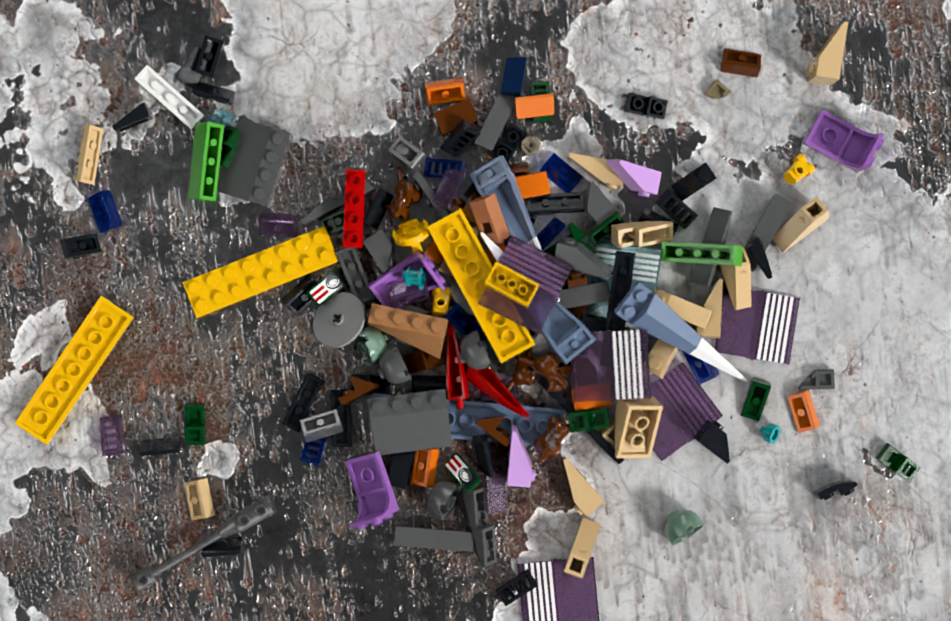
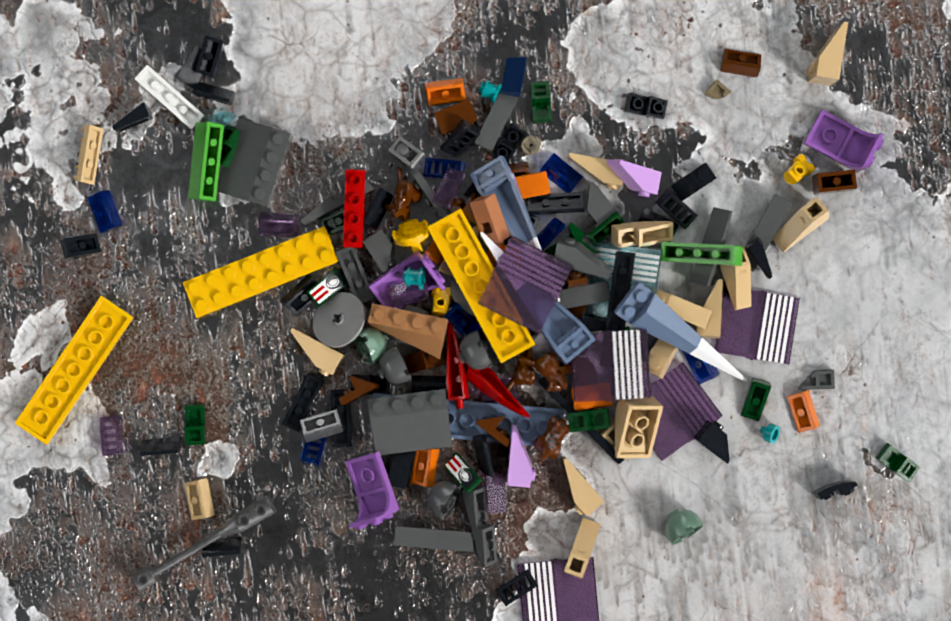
(322, 356): none -> tan slope
(489, 90): none -> teal brick
(511, 284): yellow piece -> none
(534, 106): orange slope -> none
(834, 182): none -> reddish brown brick

